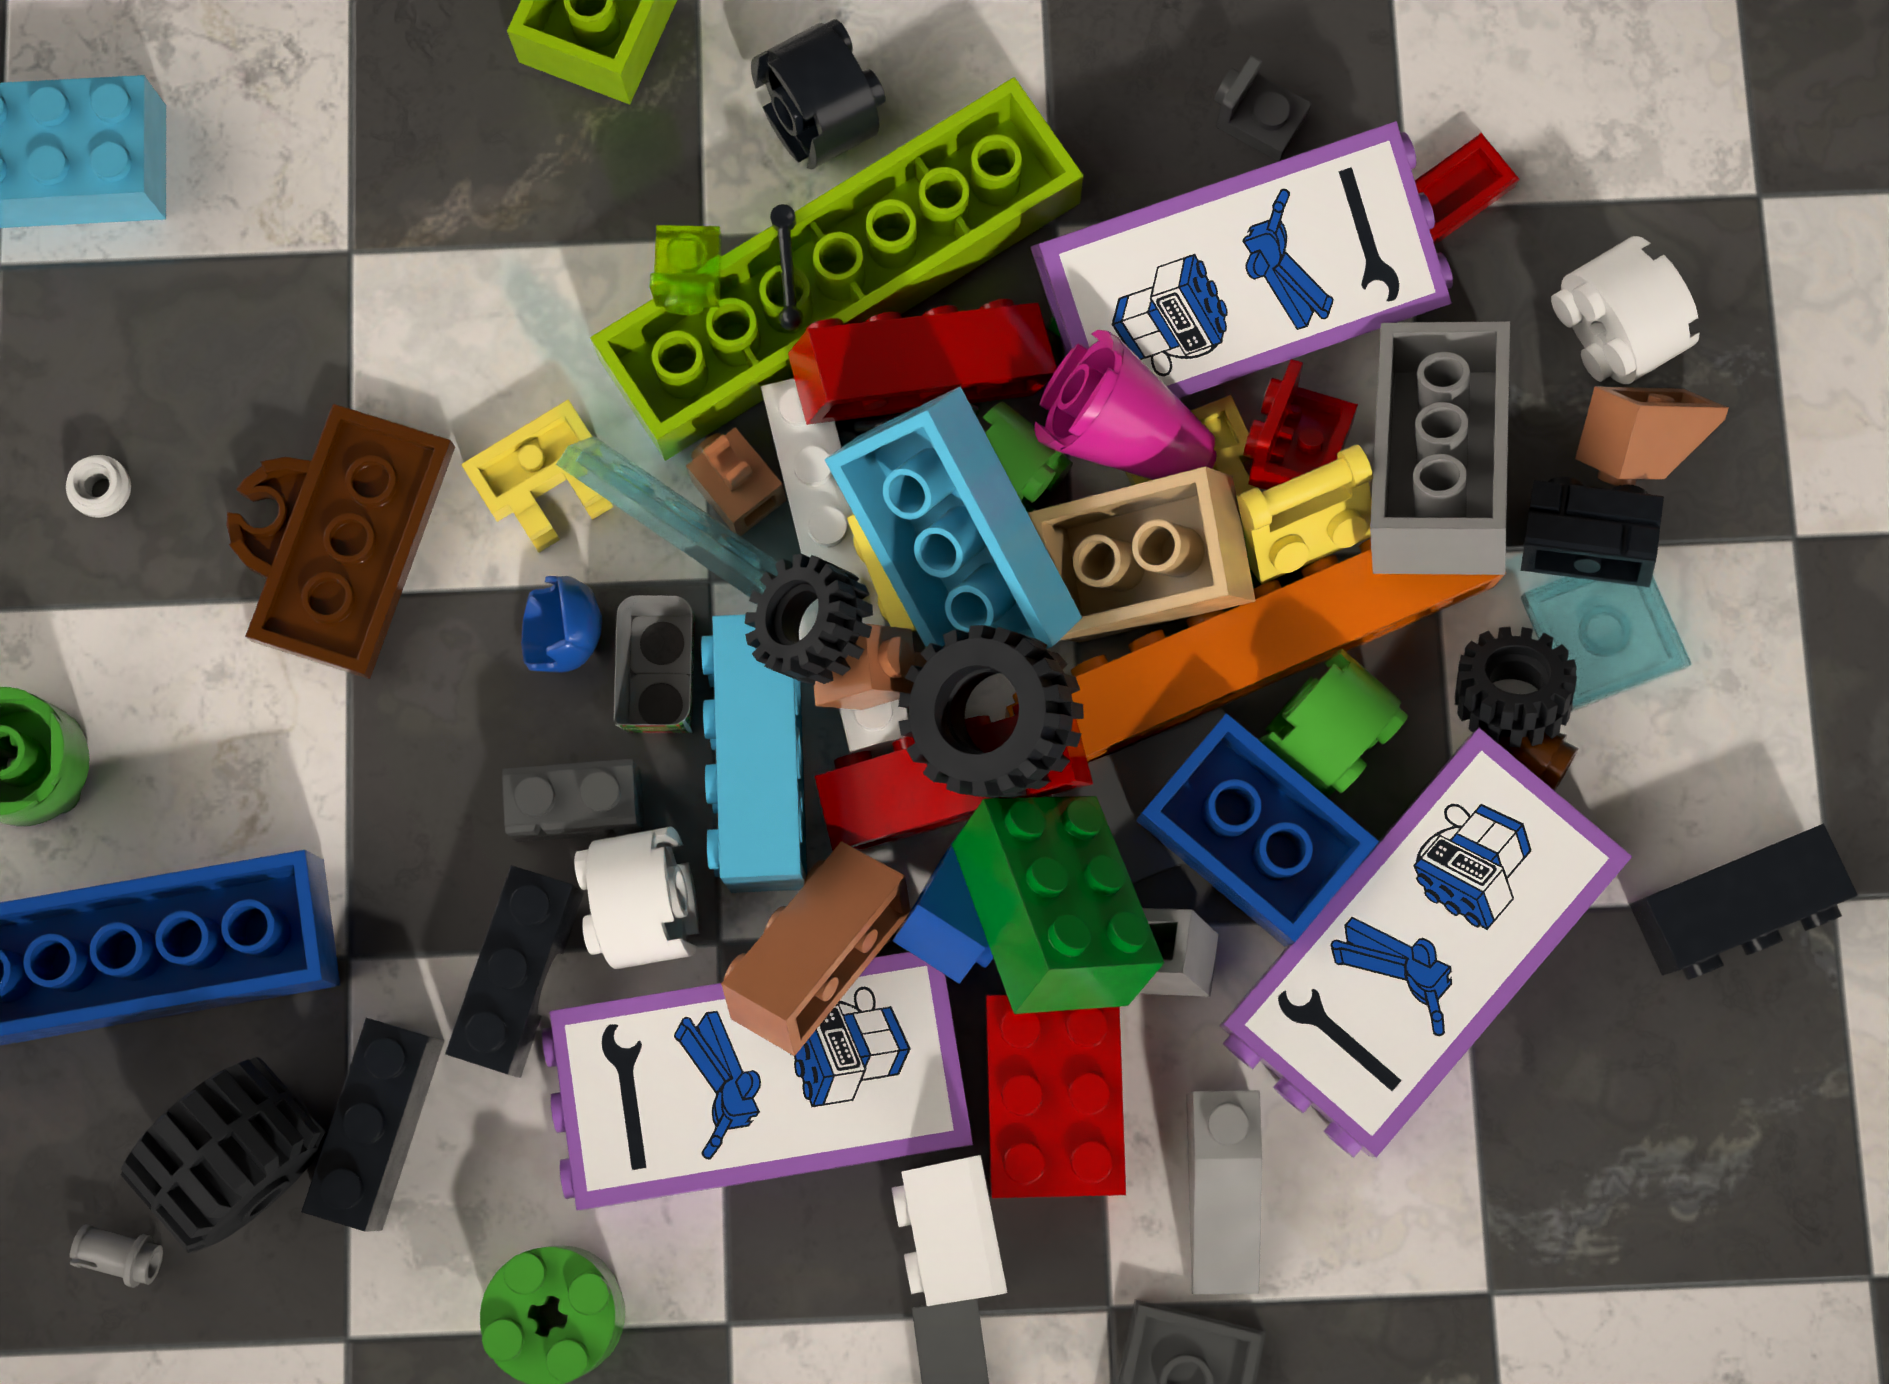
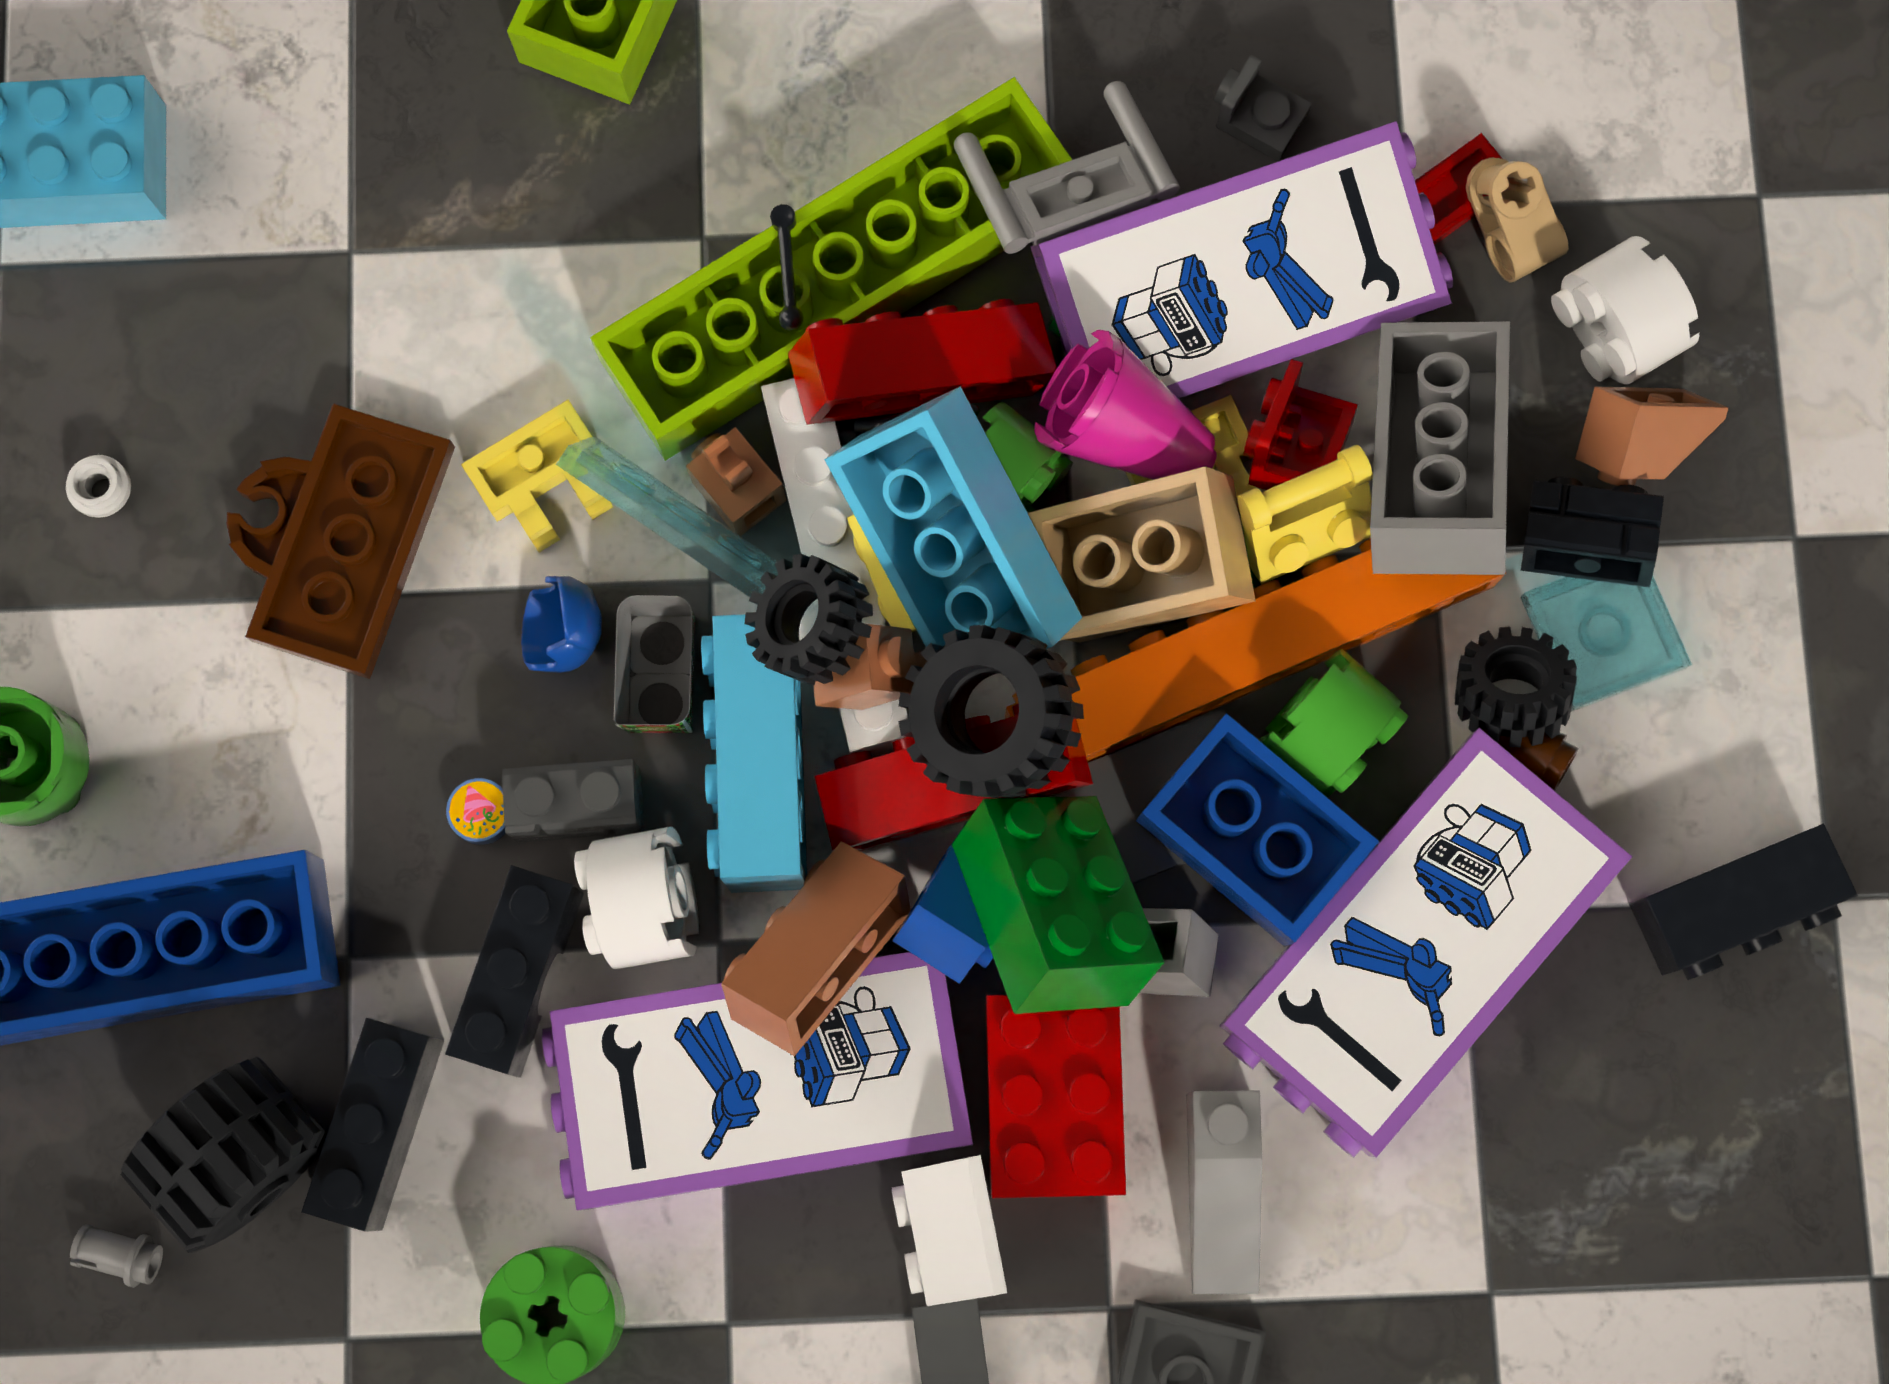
(477, 811): none -> tile
(687, 268): clear neon green bracket -> none
(818, 93): black brick -> none
(1077, 190): none -> light grey plate
(1522, 226): none -> tan piece

